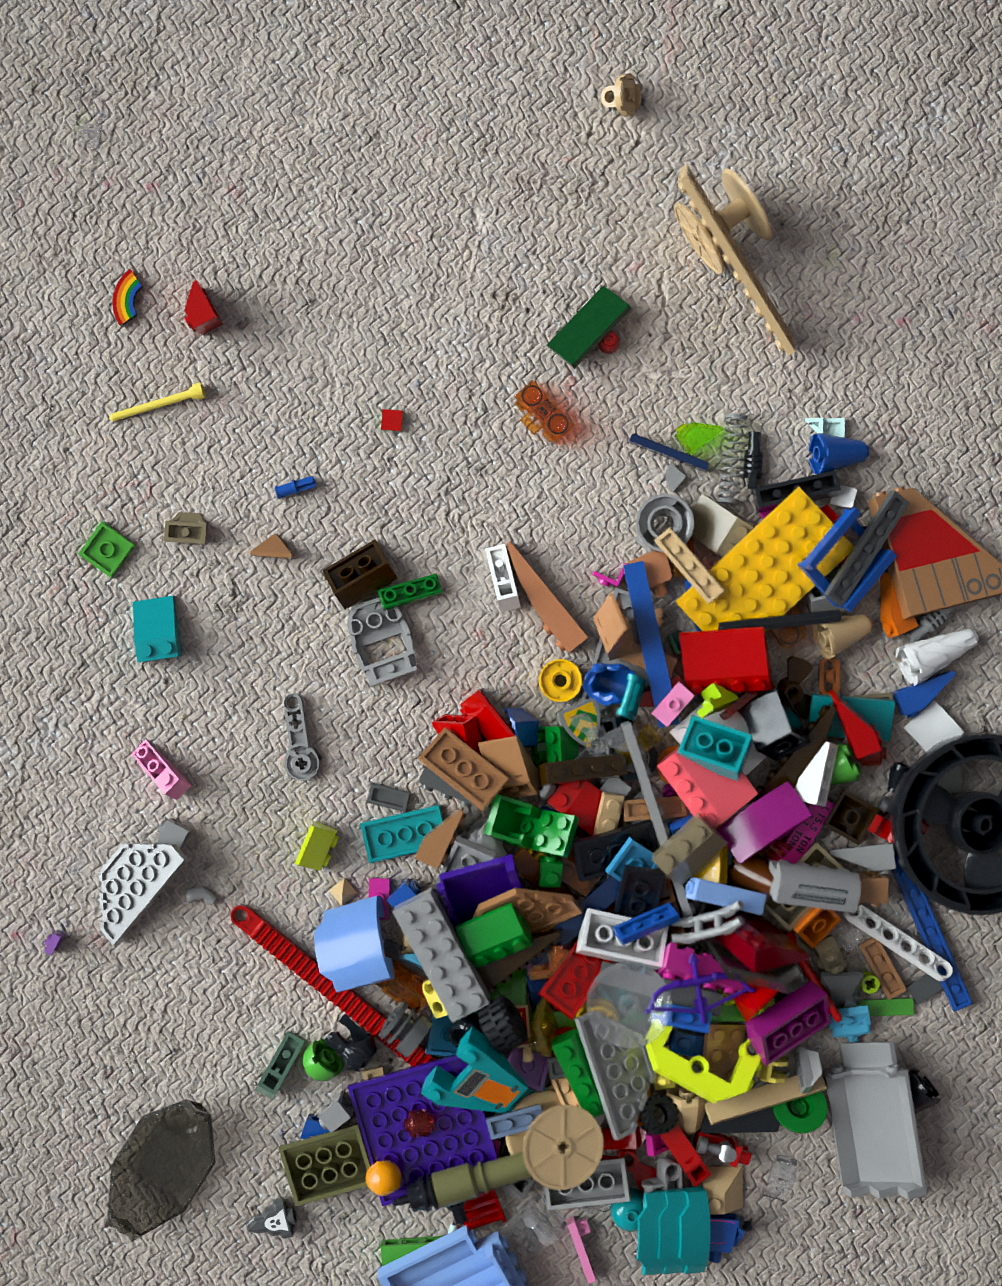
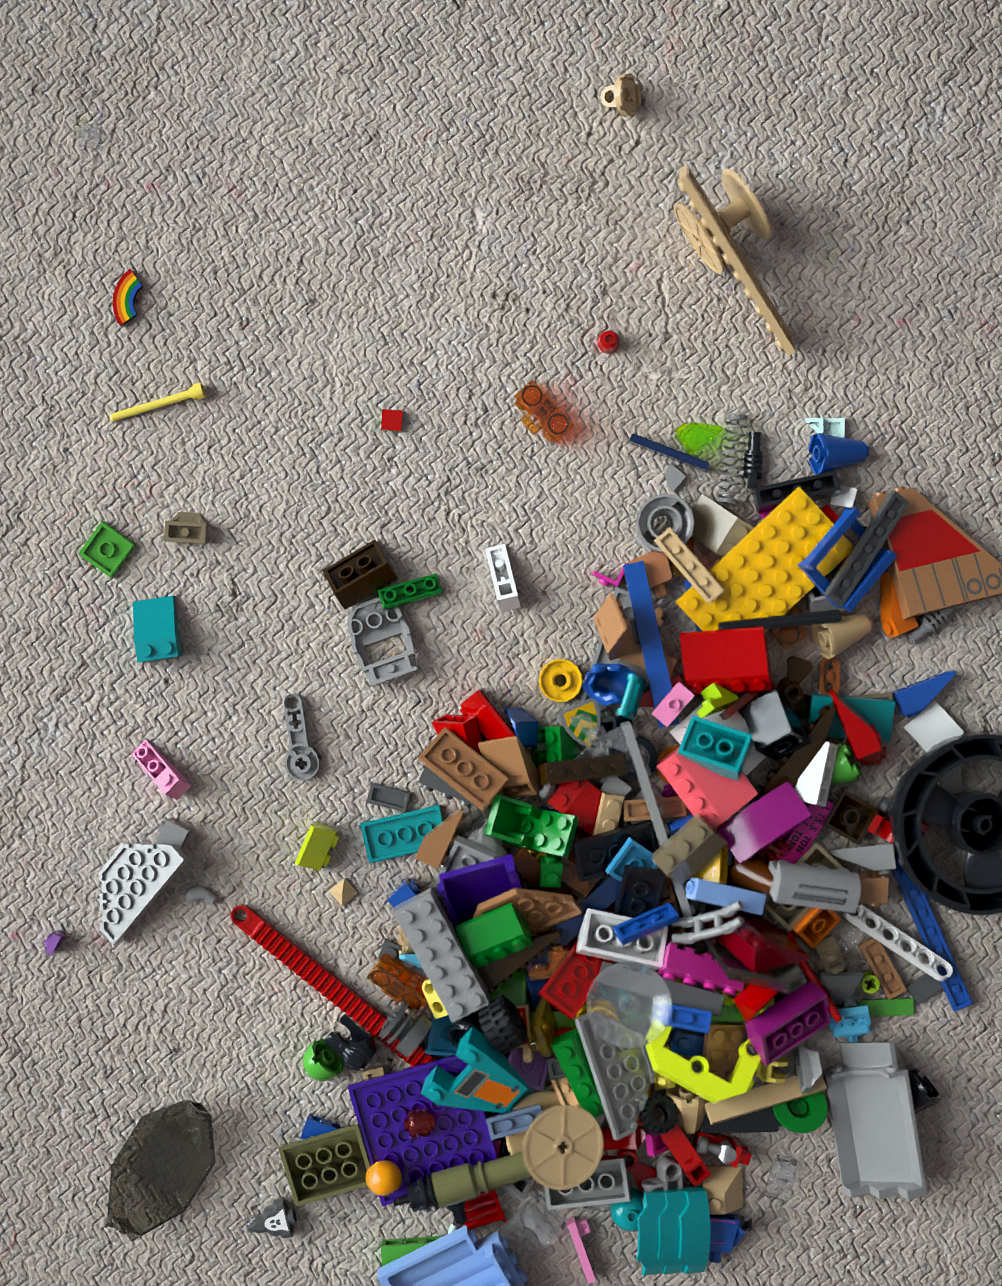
(200, 310): red slope -> none
(272, 547): medium nougat slope -> none
(279, 1065): sand green slope -> none
(295, 487): blue axle -> none
(335, 1112): light grey brick -> none
(352, 946): medium blue slope -> none
(381, 888): dark pink plate -> none
(549, 609): nougat slope -> none
(589, 326): dark green tile -> none
(647, 738): clear yellow slope -> none
(674, 641): dark green slope -> none
(700, 1002): dark purple piece -> none
(895, 773): black cone -> none
(929, 656): white cone -> none

